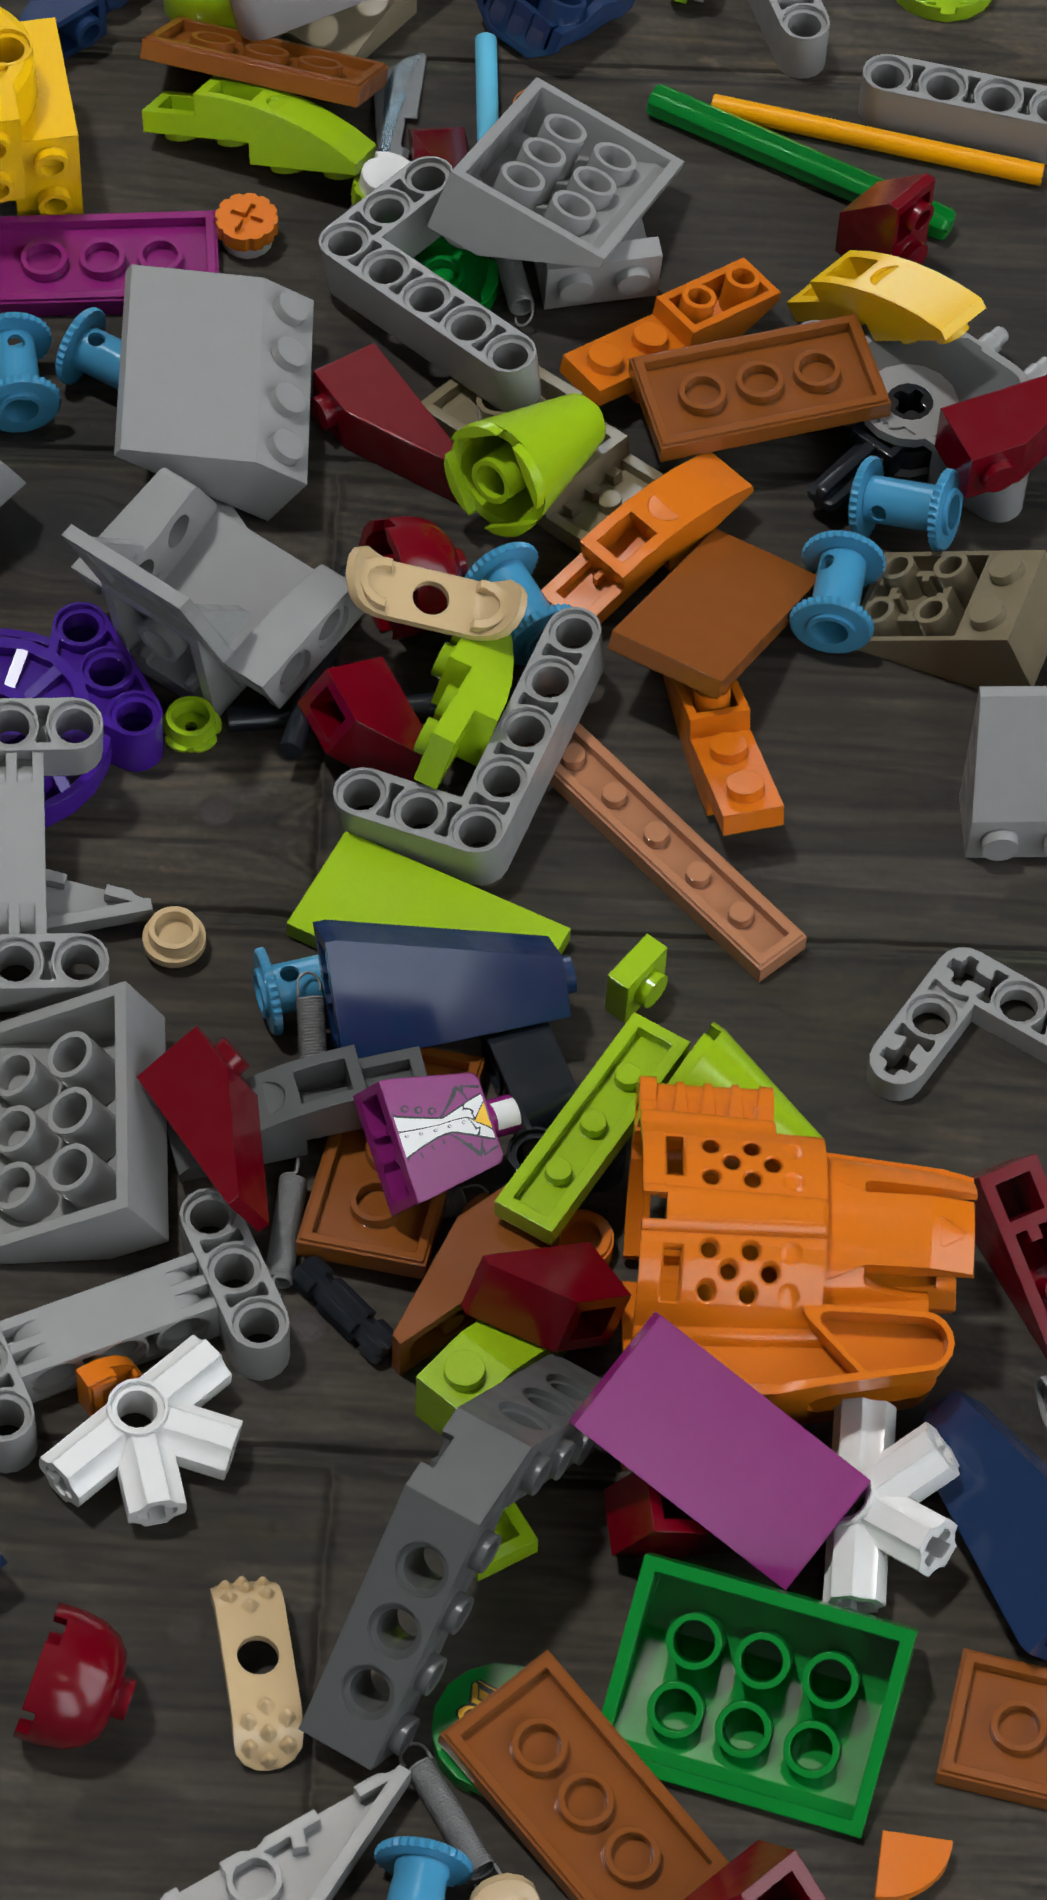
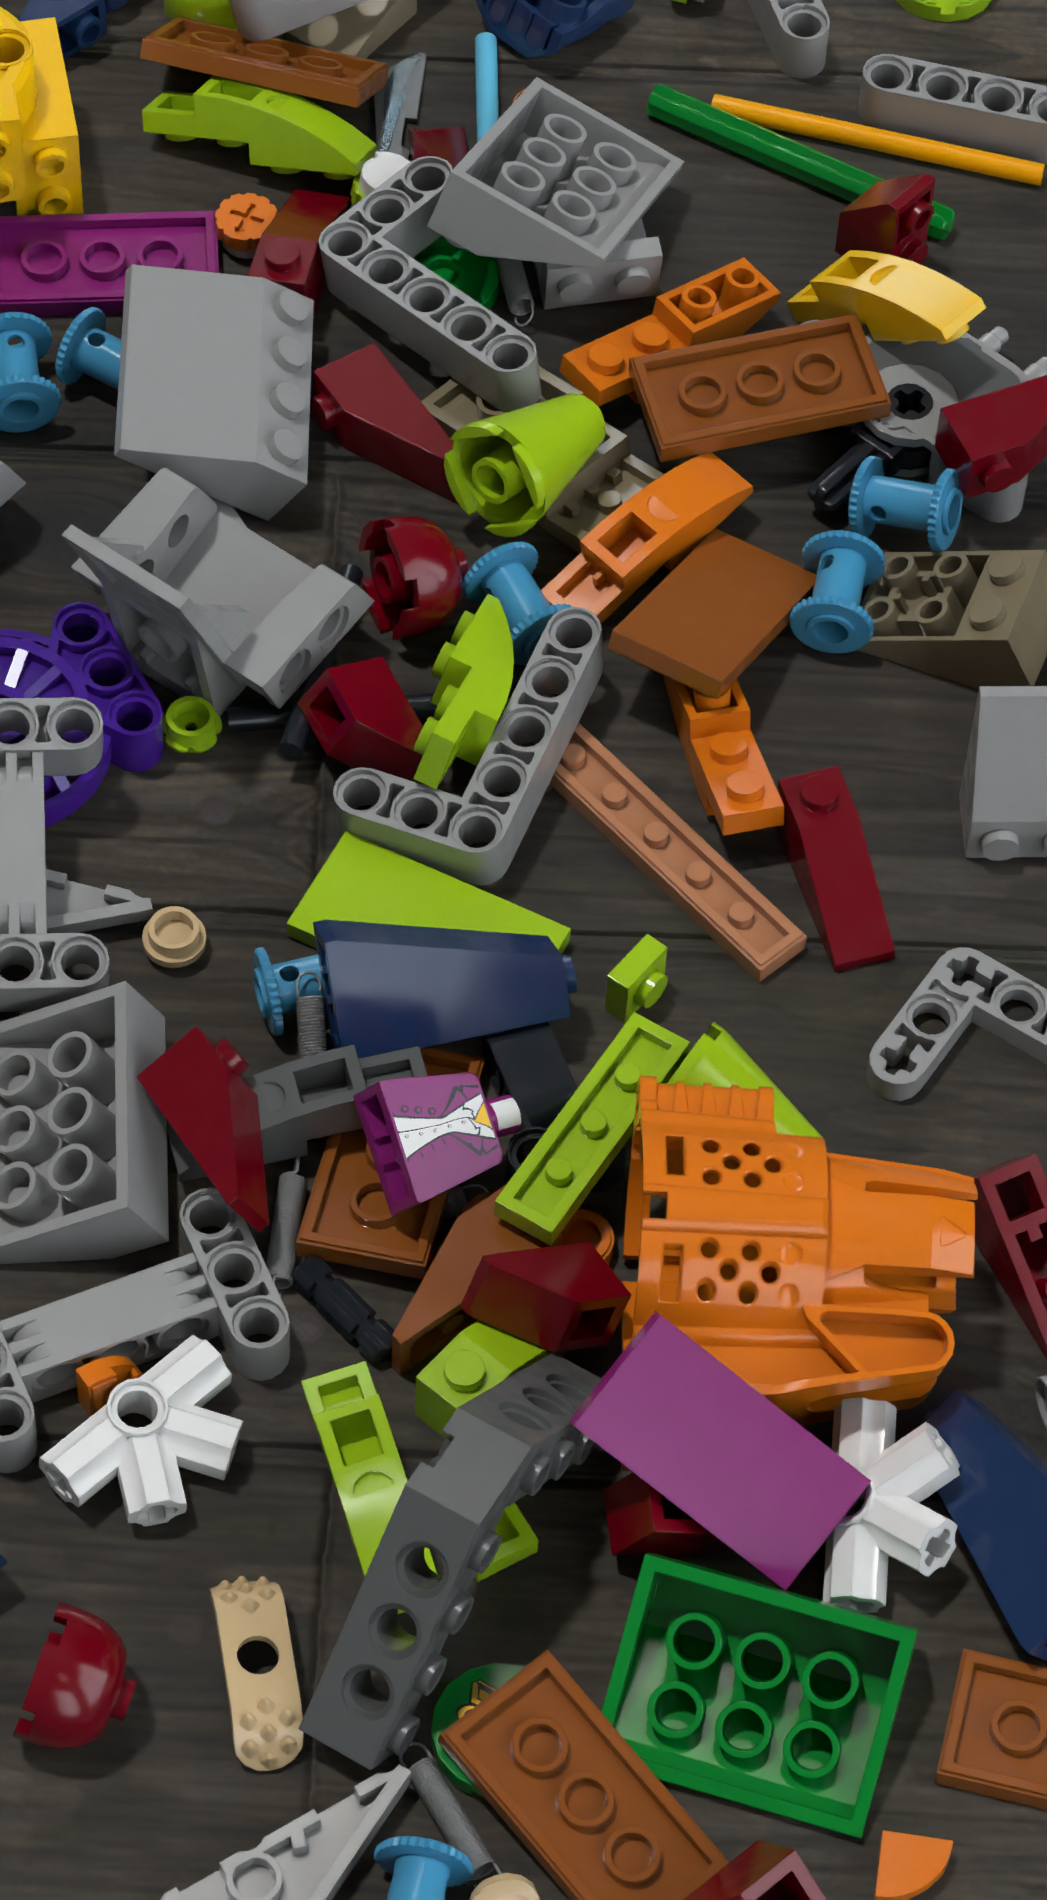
(290, 244): none -> dark red slope
(358, 1454): none -> lime slope
(473, 609): tan piece -> none
(834, 867): none -> dark red slope

